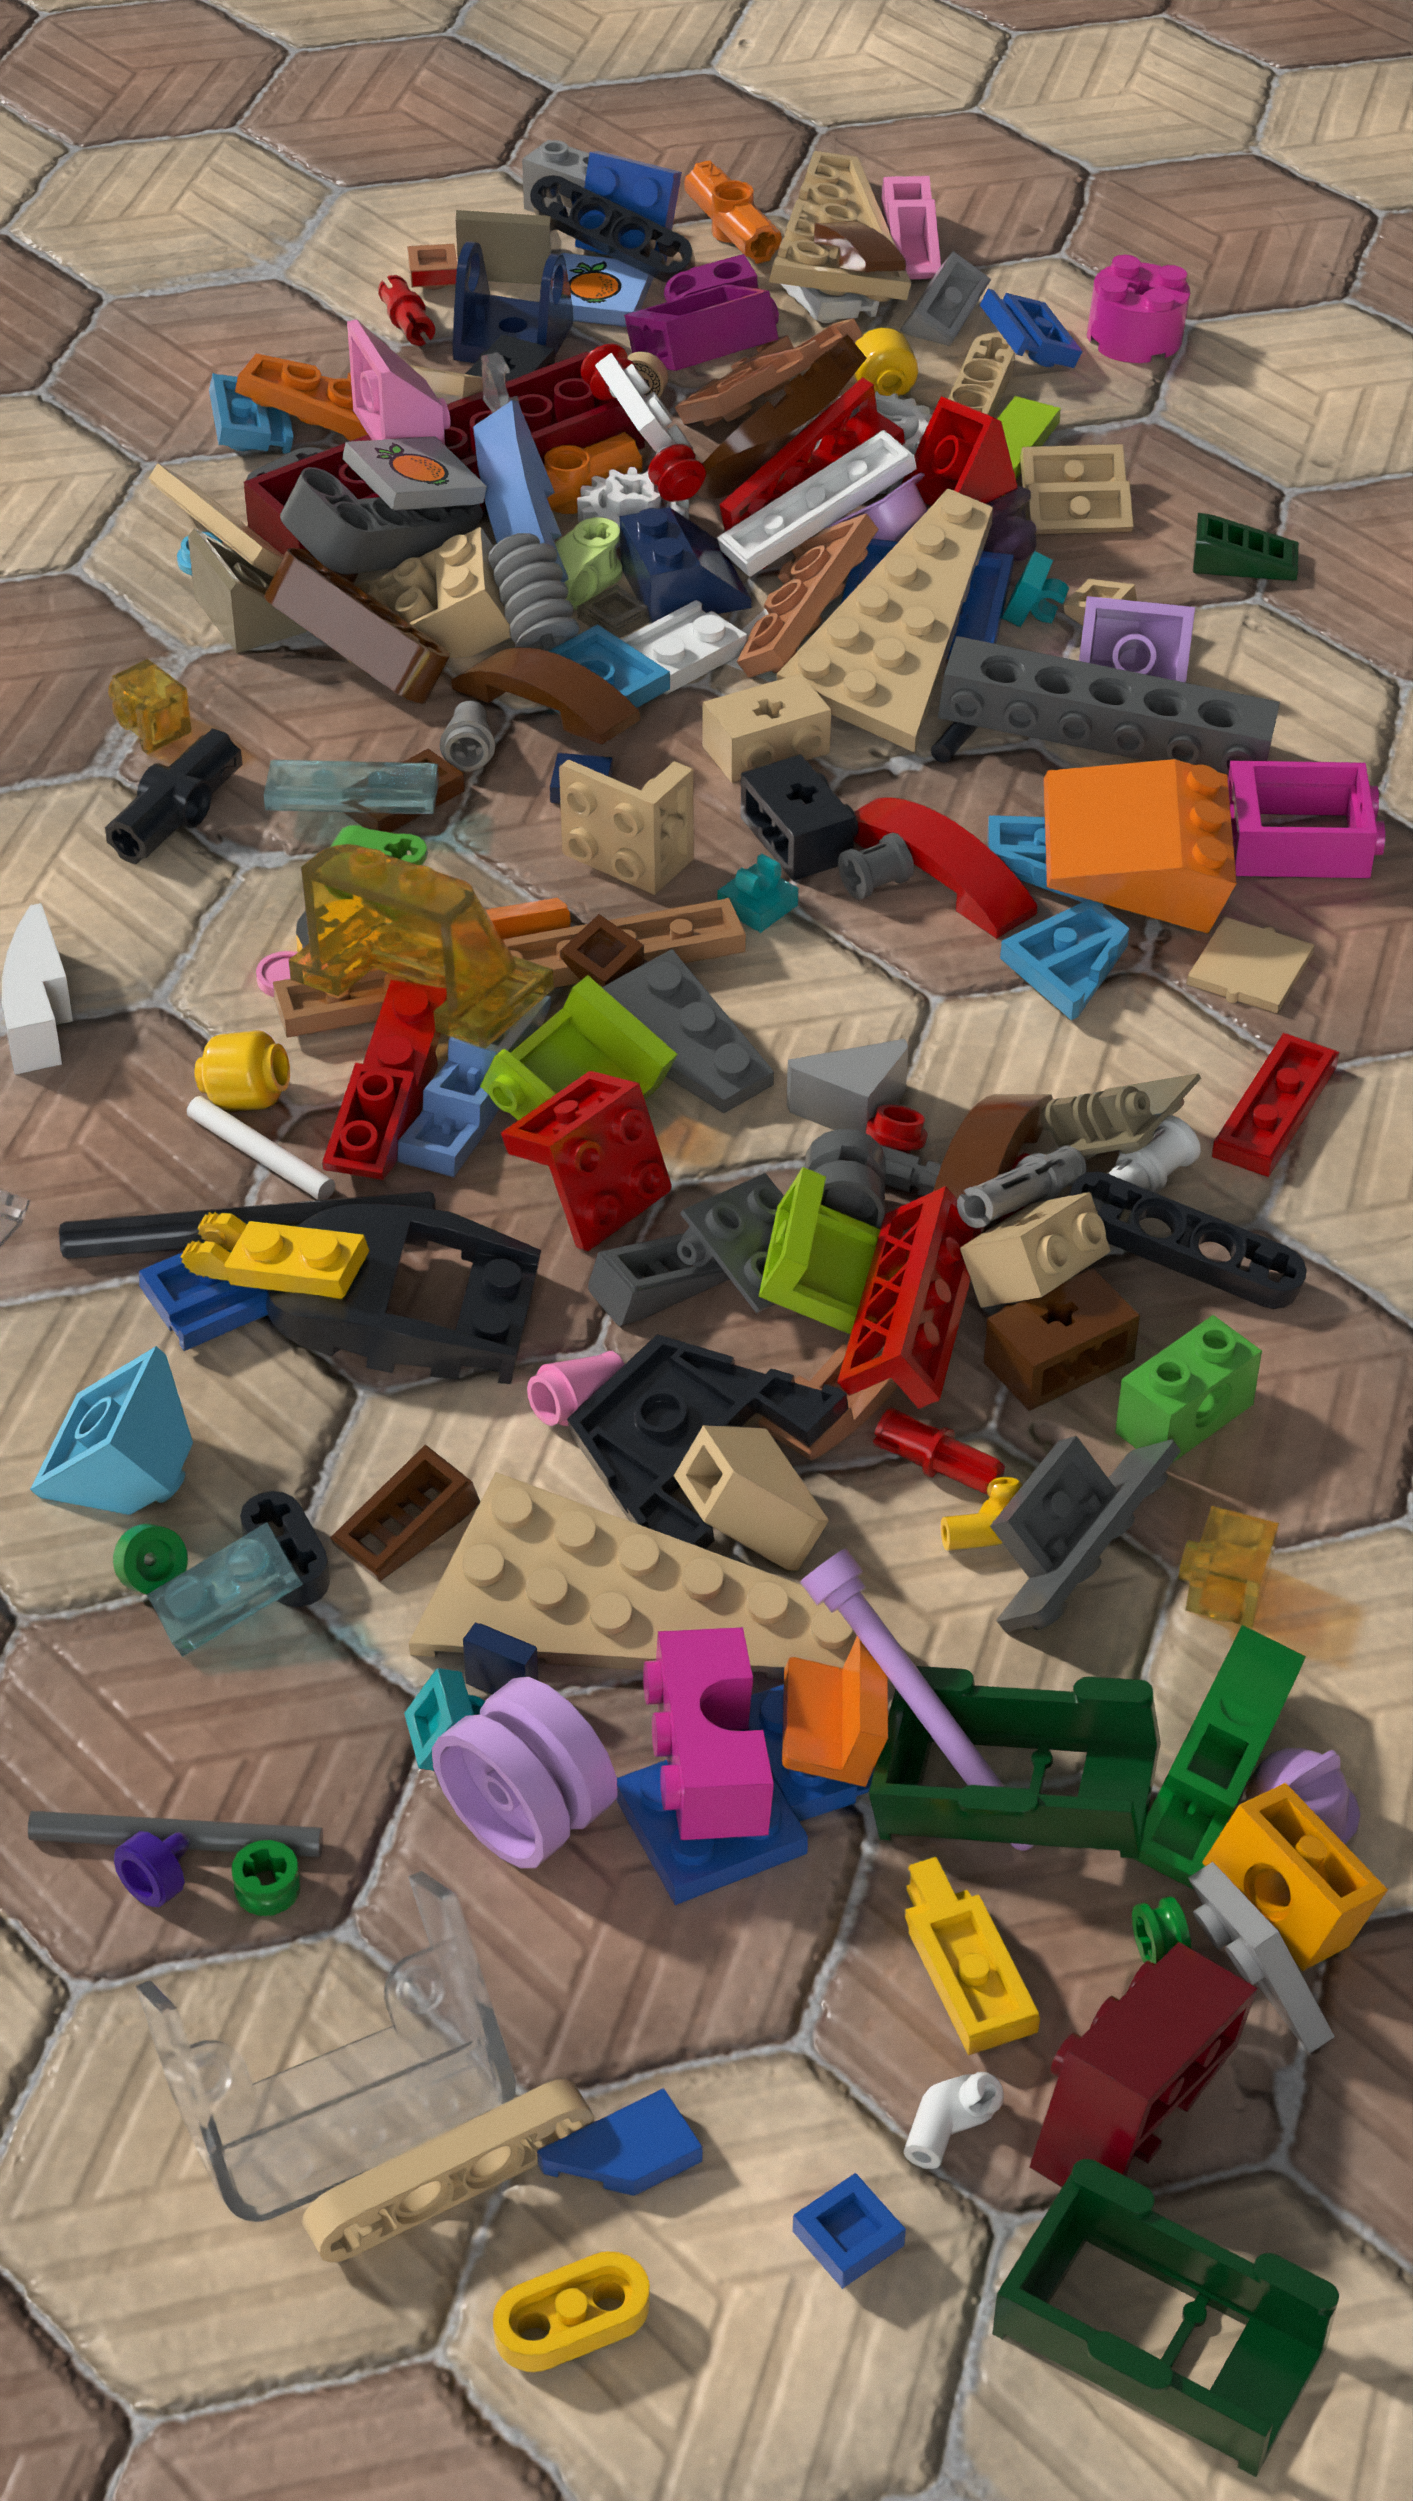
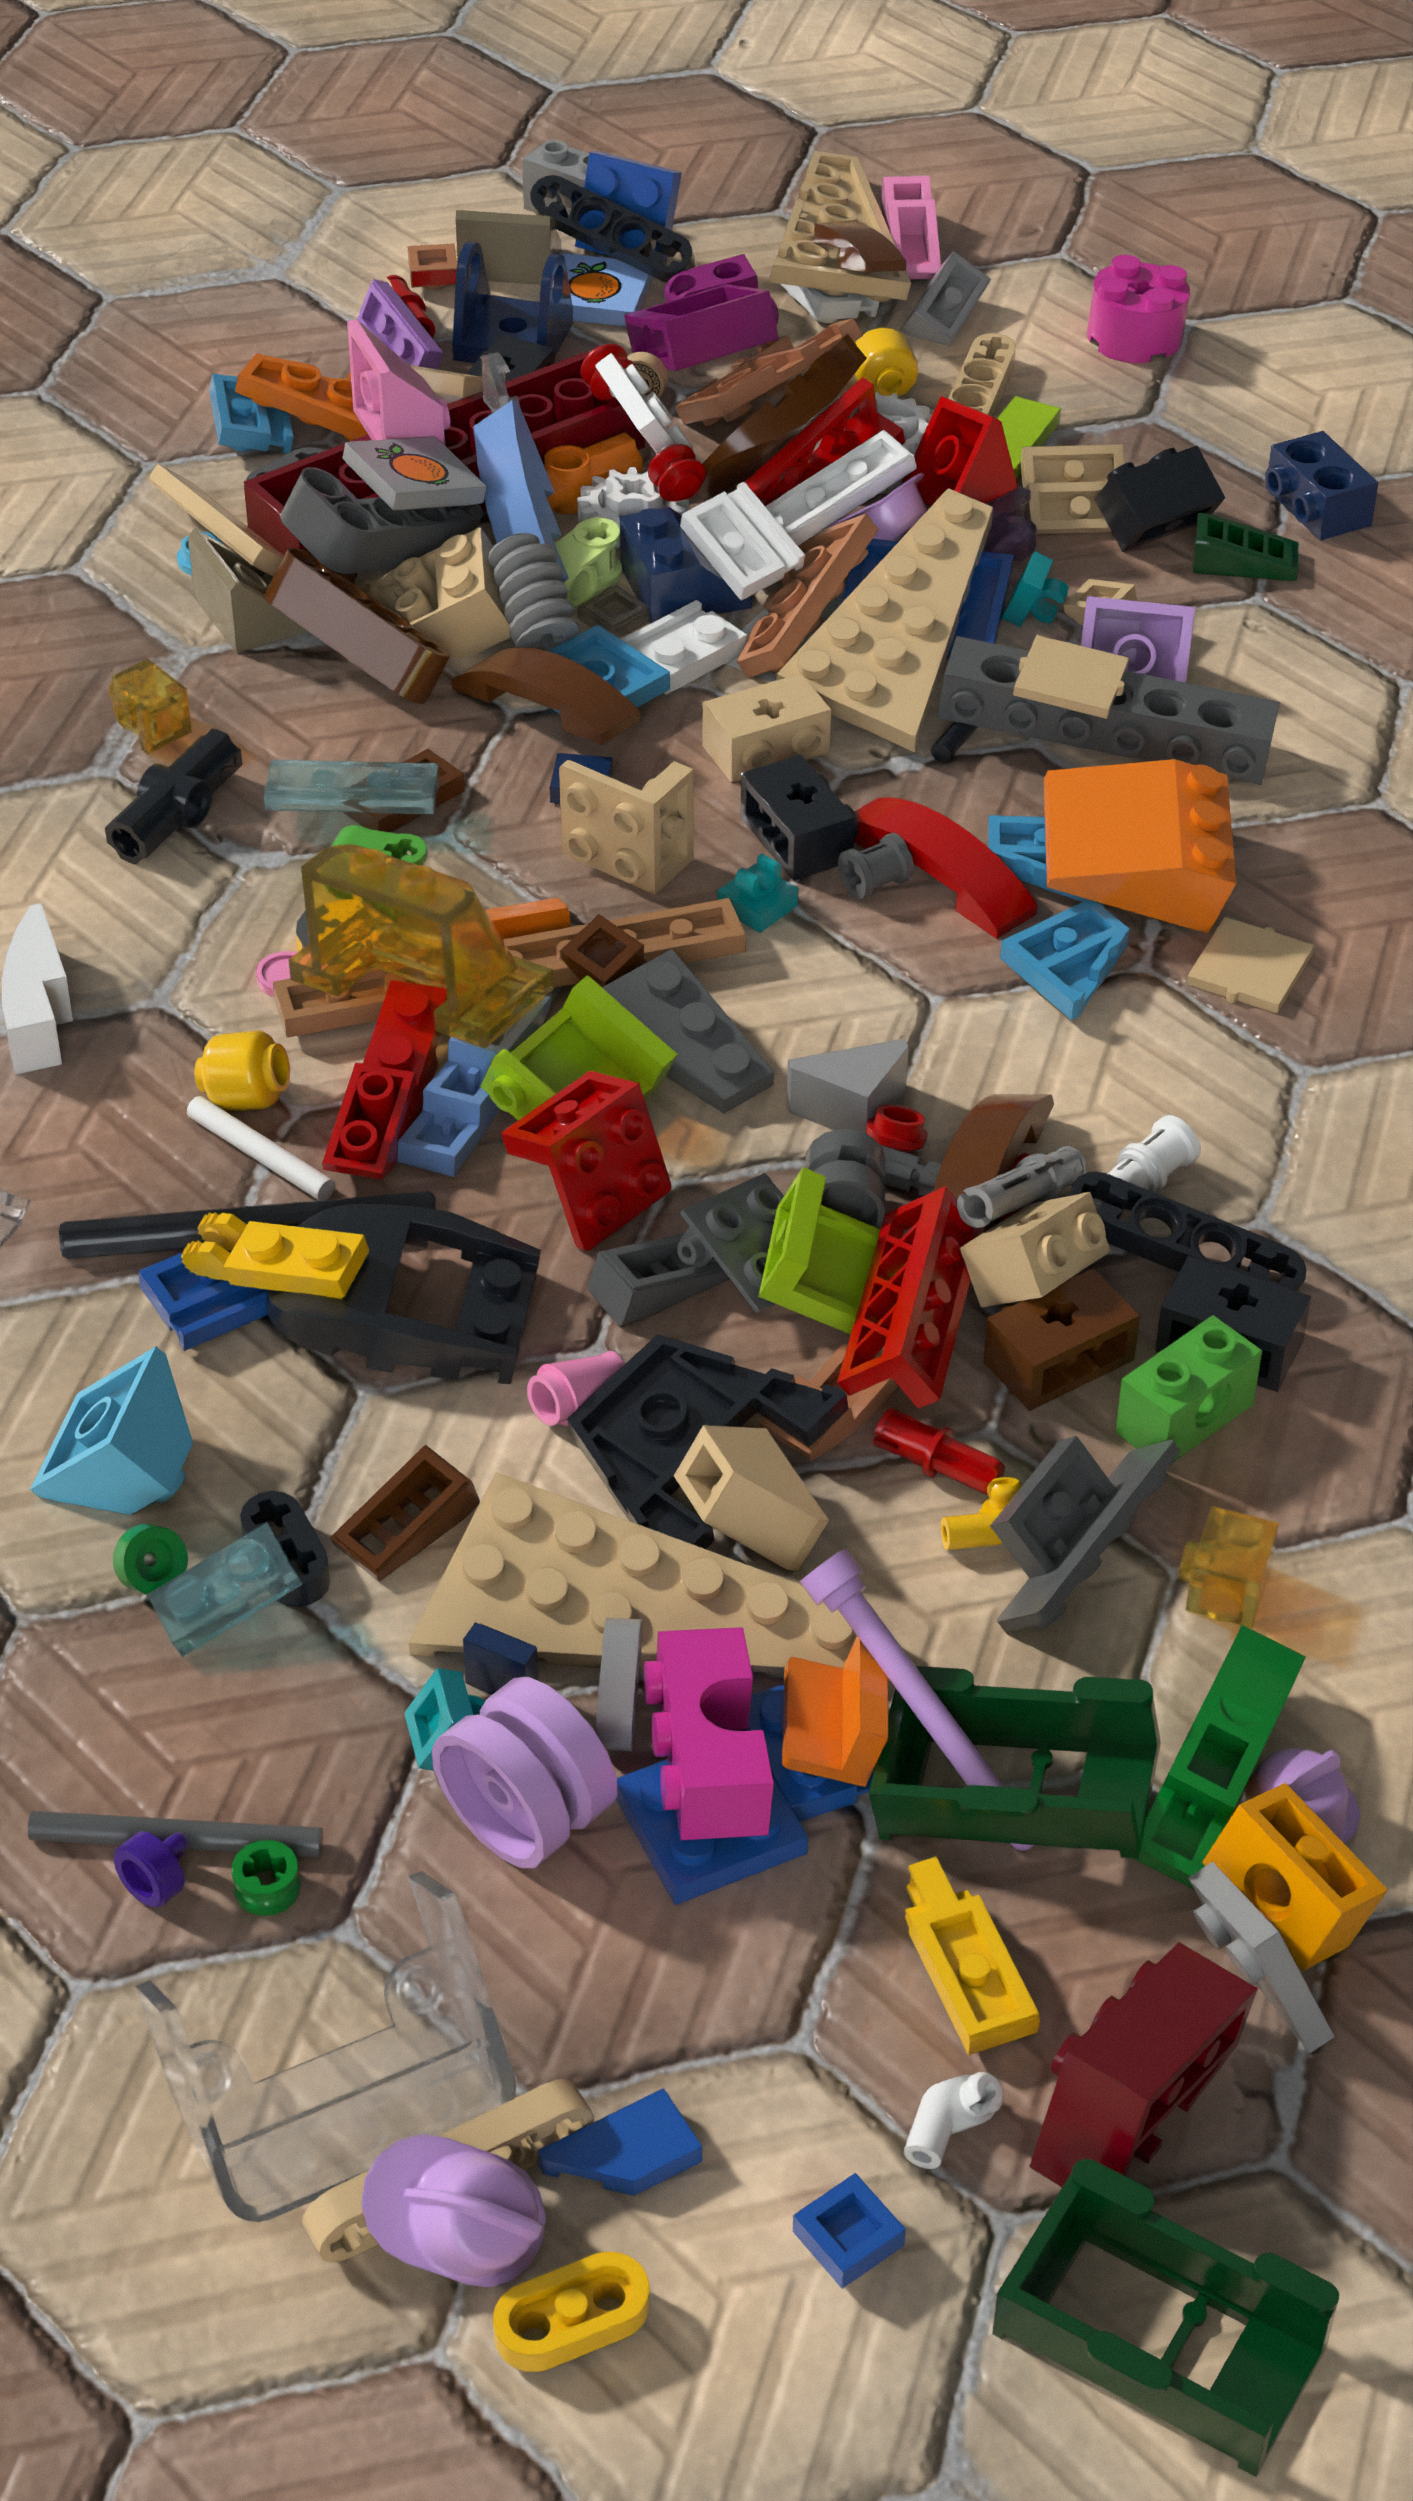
(397, 327): none -> medium lavender tile
(453, 2210): none -> lavender piece
(468, 738): light grey cone -> none
(619, 1683): none -> light grey beam
(733, 212): orange piece -> none
(742, 541): none -> white plate
(1031, 327): blue plate -> none
(1071, 676): none -> tan piece
(1116, 1117): dark tan hinge -> none
(1158, 496): none -> black brick
(1159, 1929): green bush -> none
(1254, 1308): none -> black brick
(1275, 1105): red tile -> none
(1304, 790): dark pink window -> none
(1321, 485): none -> dark blue brick

